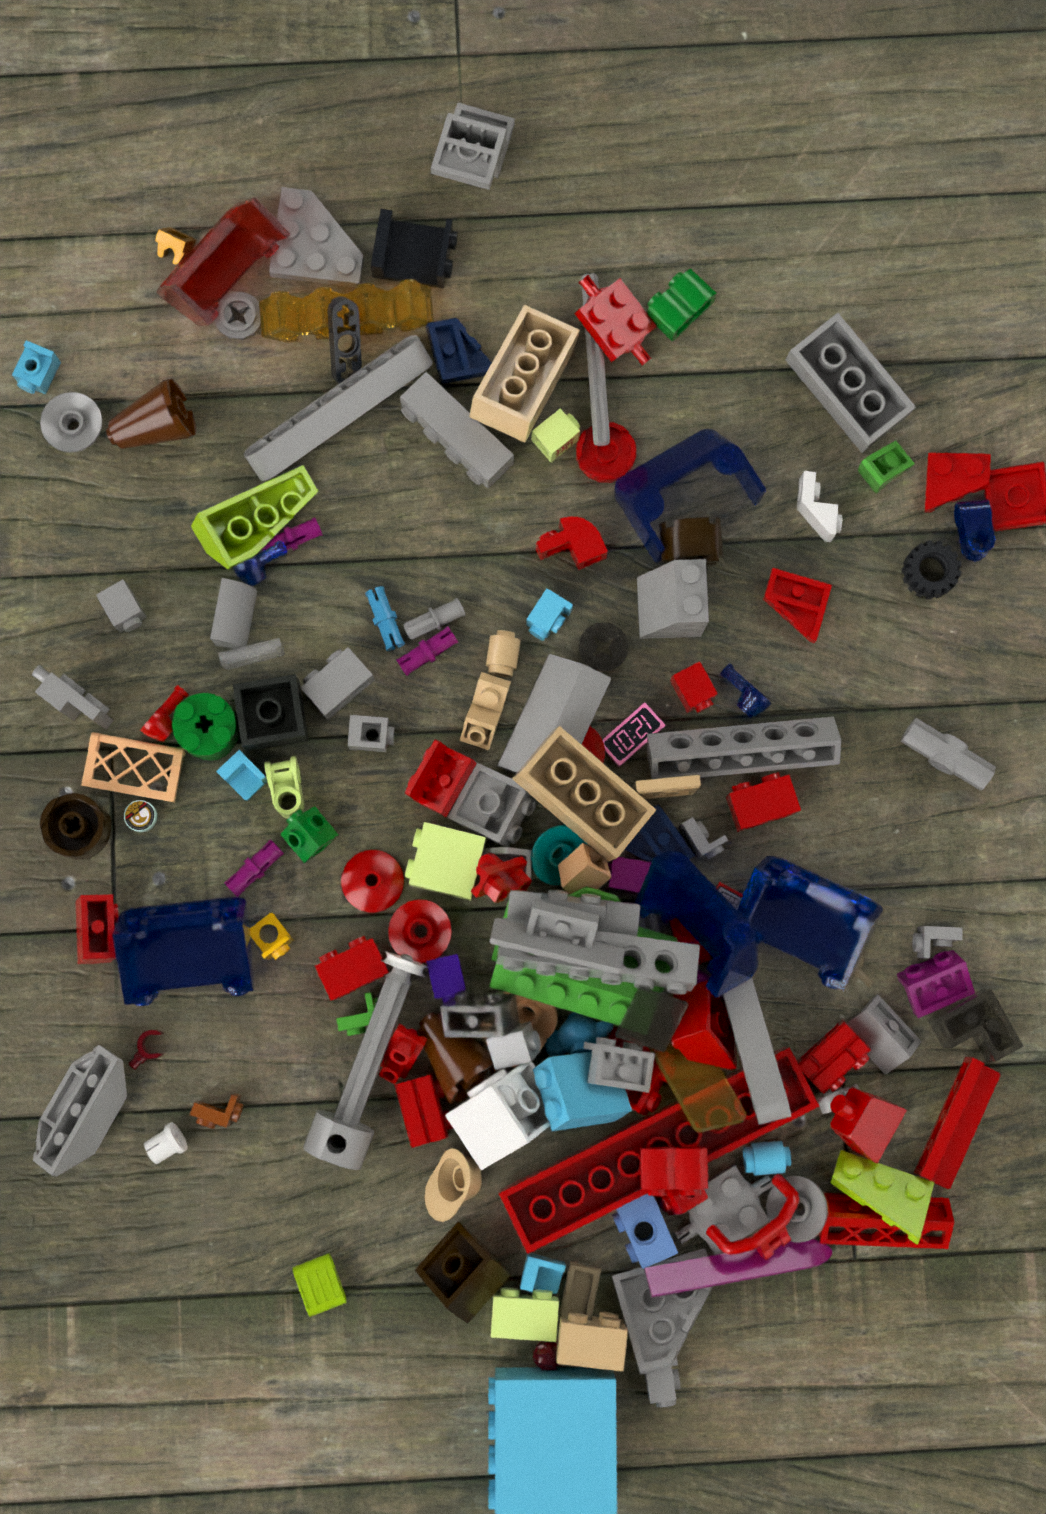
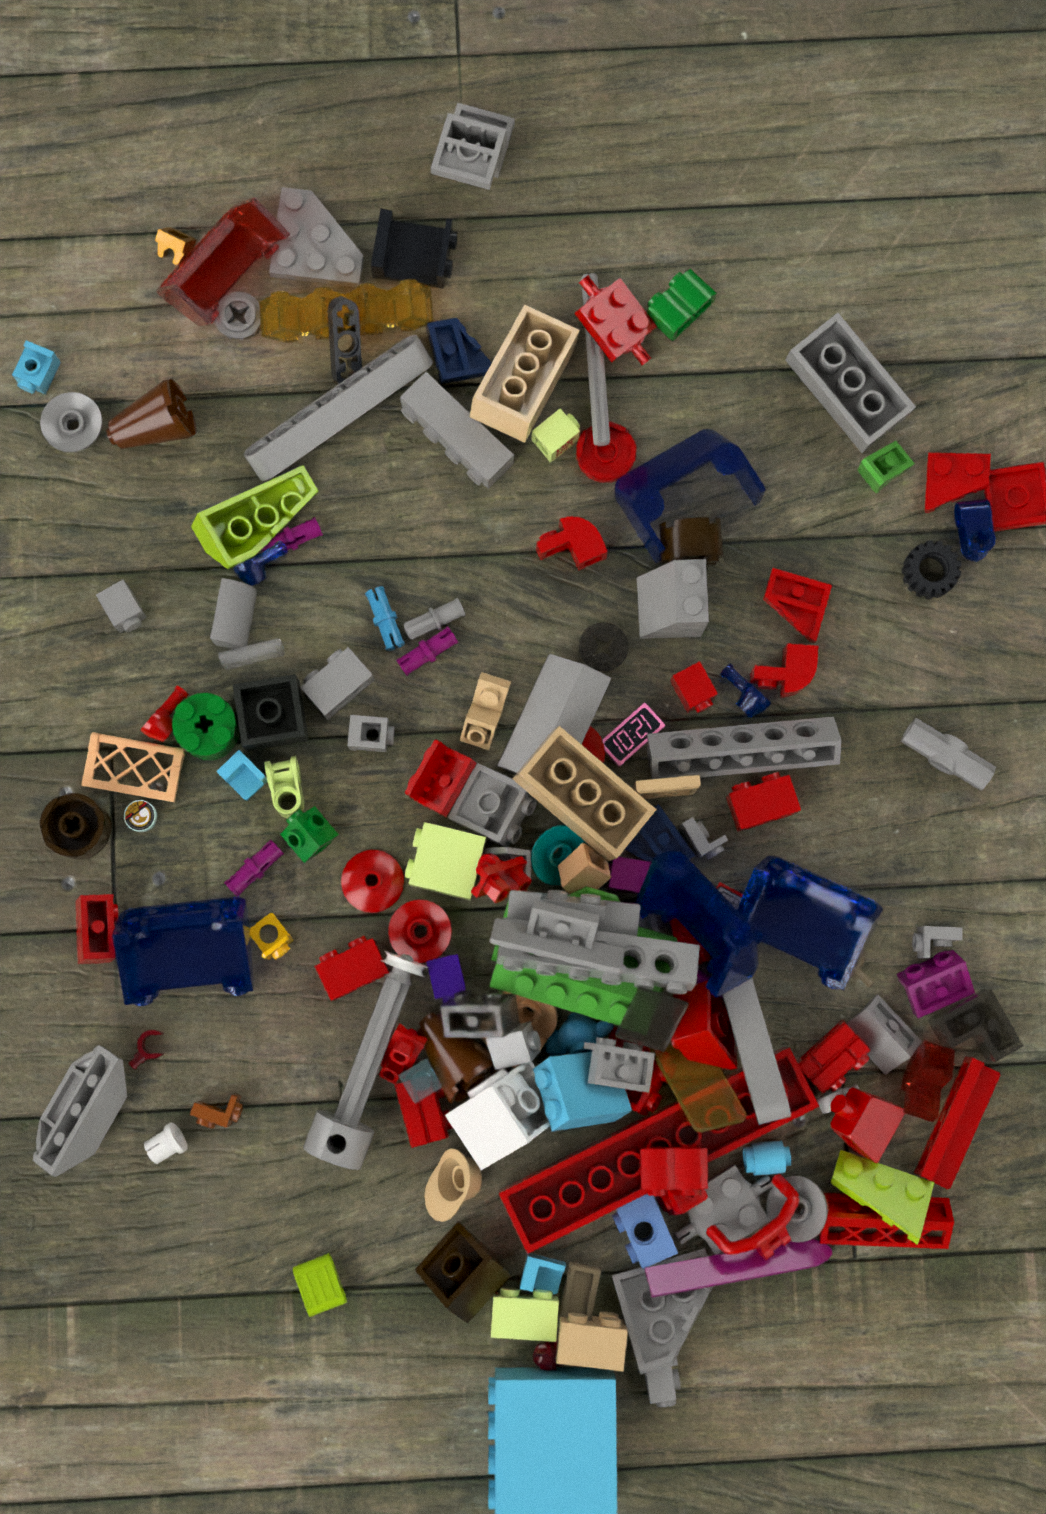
(68, 698): light grey plate -> none
(356, 1023): bright green bracket -> none
(420, 1081): none -> clear light blue plate
(503, 654): tan brick -> none
(548, 615): medium azure brick -> none
(797, 670): none -> red brick
(821, 516): white slope -> none
(924, 1078): none -> clear red brick

